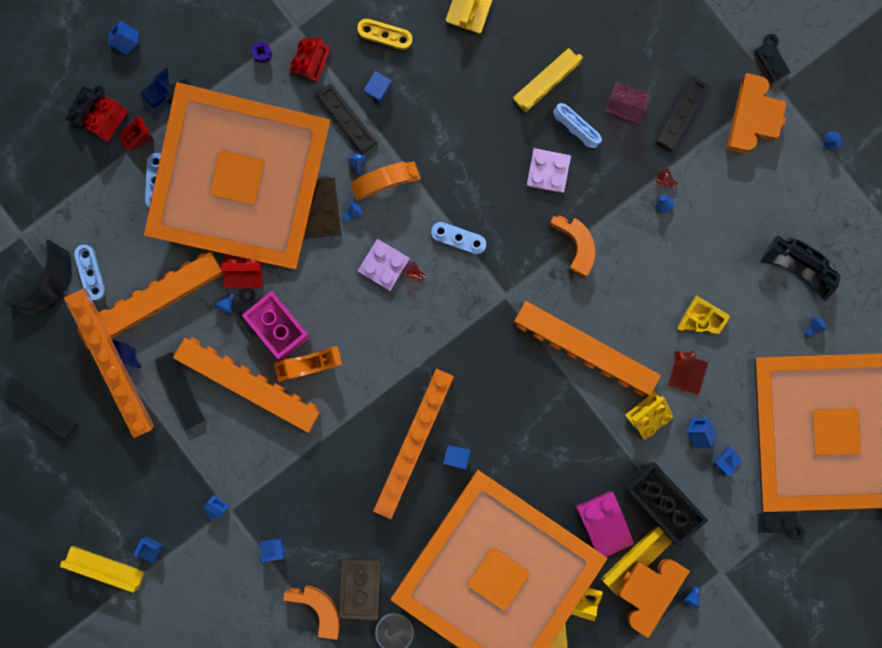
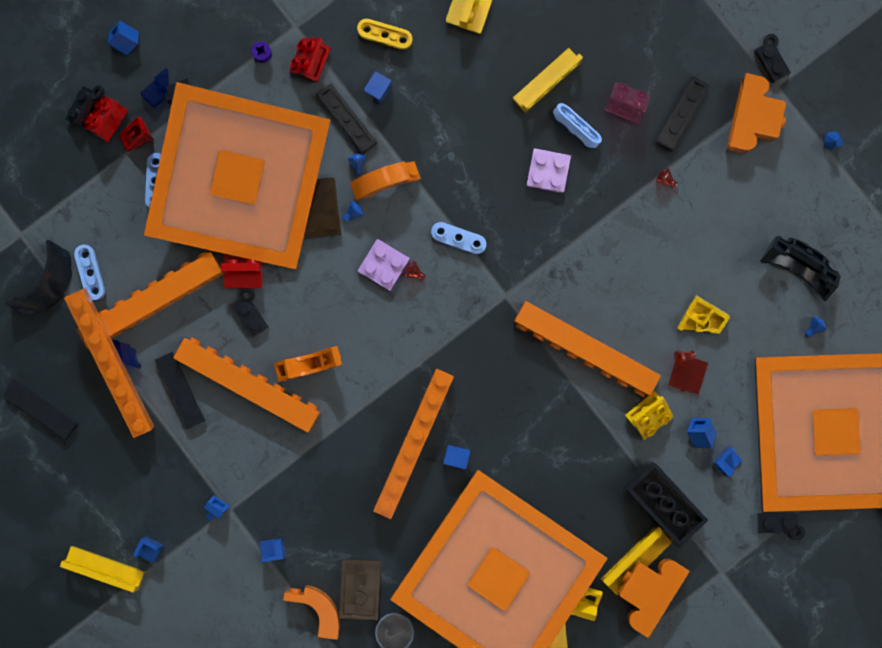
(224, 306): blue rock -> none
(276, 326): dark pink slope -> none
(583, 242): orange arch -> none
(605, 524): dark pink slope -> none
(664, 204): blue rock -> none
(692, 598): blue rock -> none

